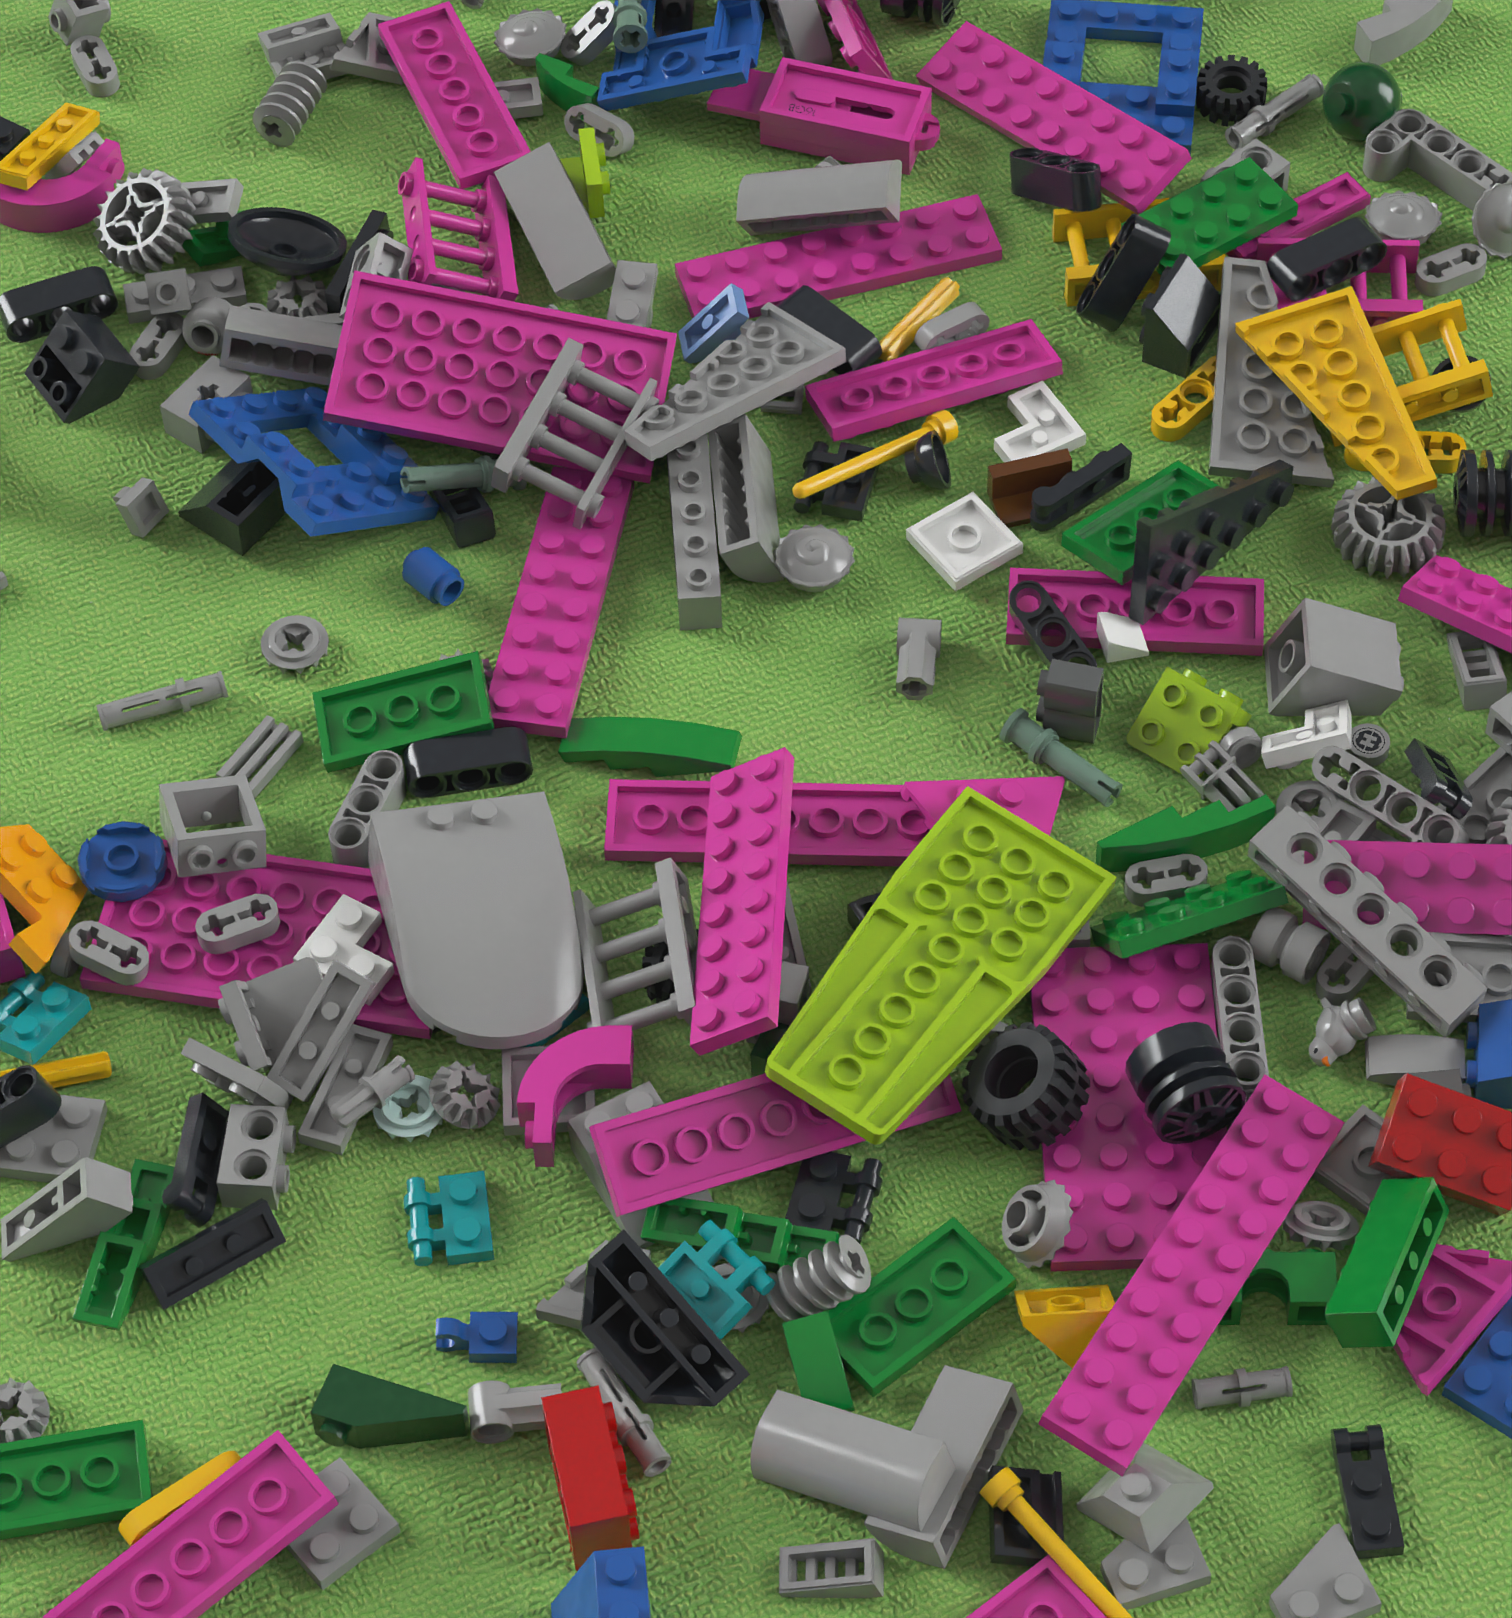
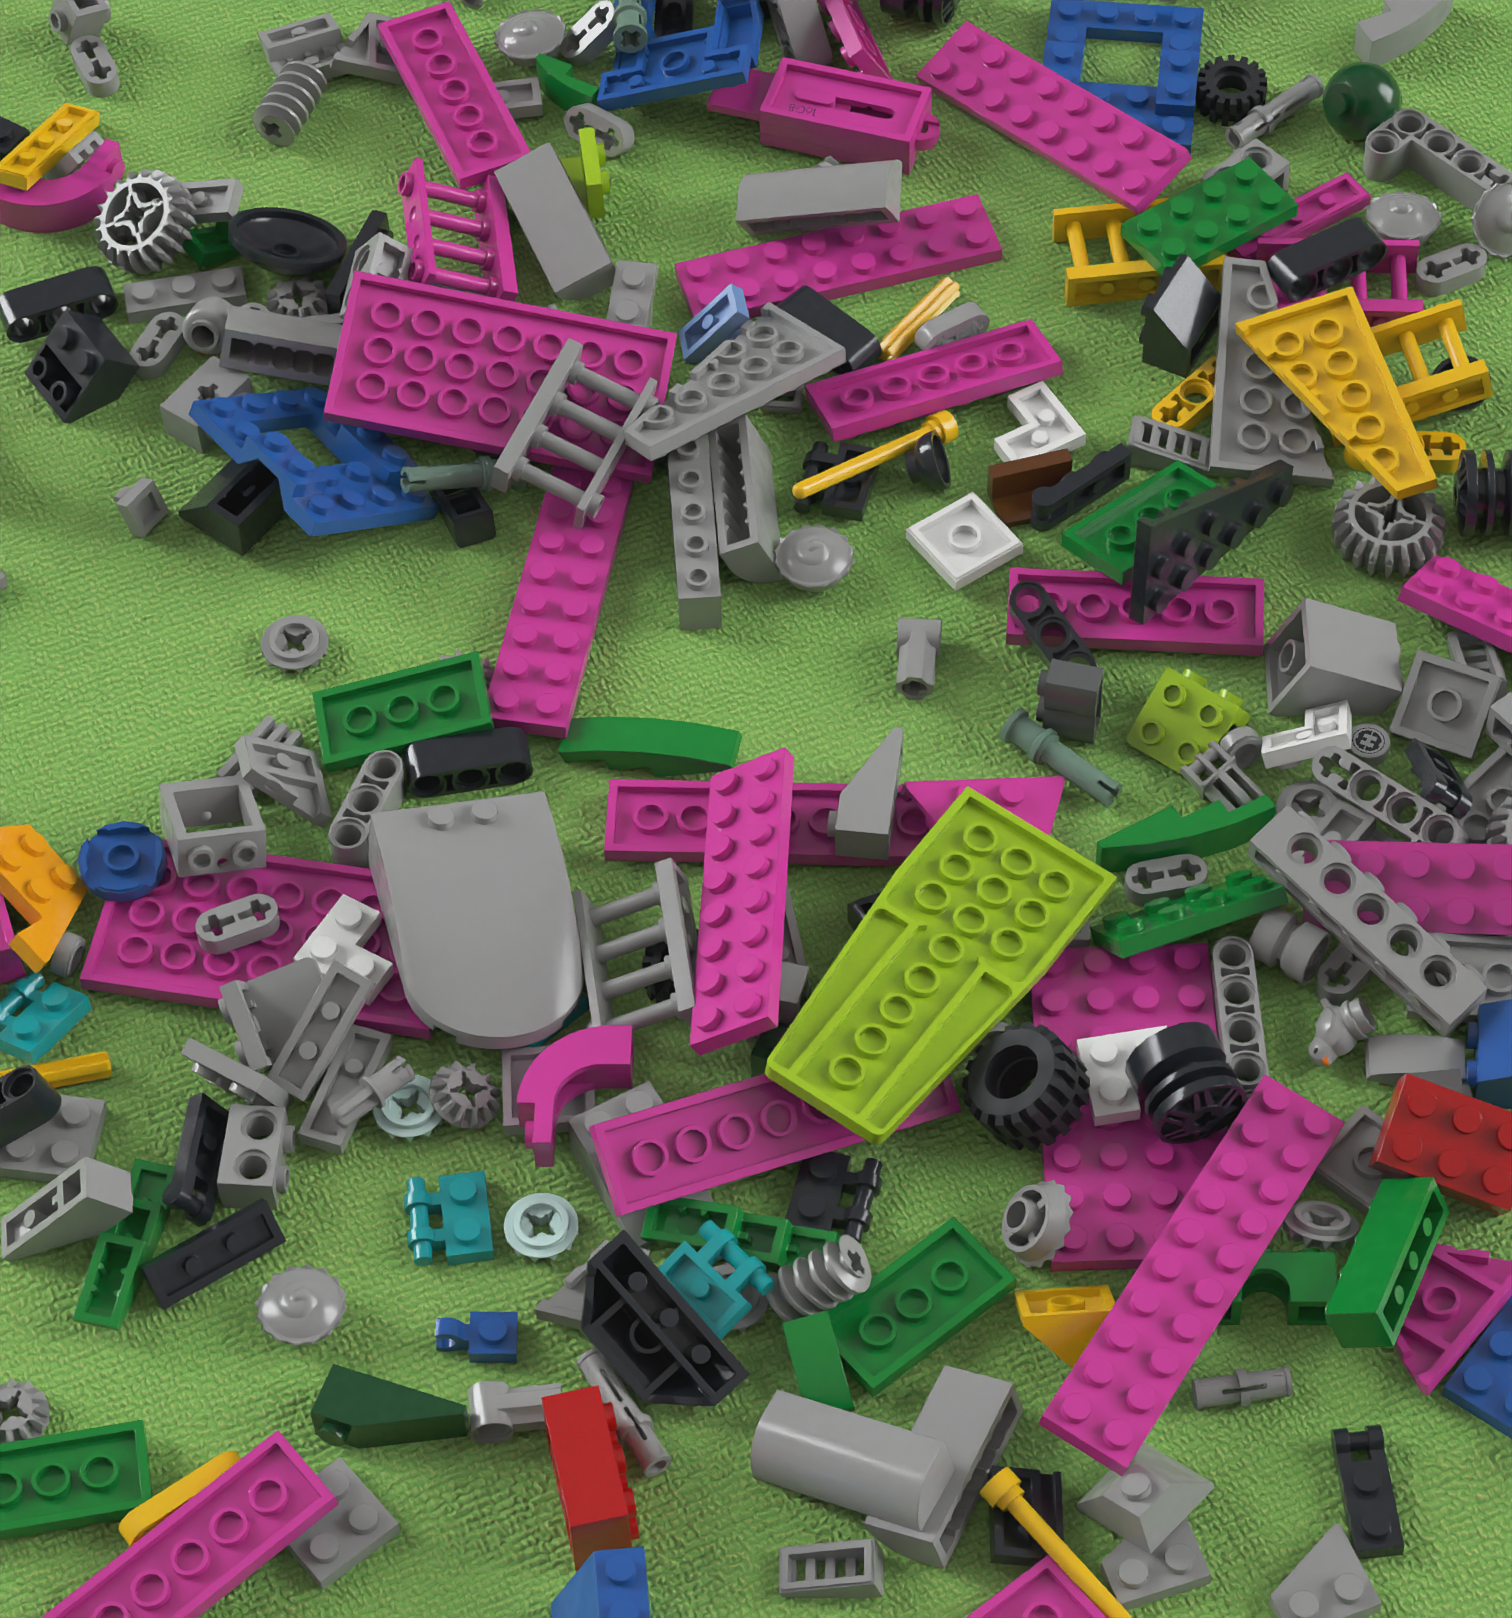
(108, 953): light grey beam -> none
(112, 713): light grey pin -> none
(168, 291): light grey brick -> none
(285, 774): none -> light grey wing
(301, 1305): none -> light grey piece
(432, 576): blue brick -> none
(540, 1209): none -> light aqua gear
(869, 803): none -> light grey slope
(1055, 179): black beam -> none
(1110, 1090): none -> white plate
(1120, 637): white slope -> none
(1123, 272): black beam -> none
(1149, 433): none -> light grey slope
(1445, 704): none -> light grey plate

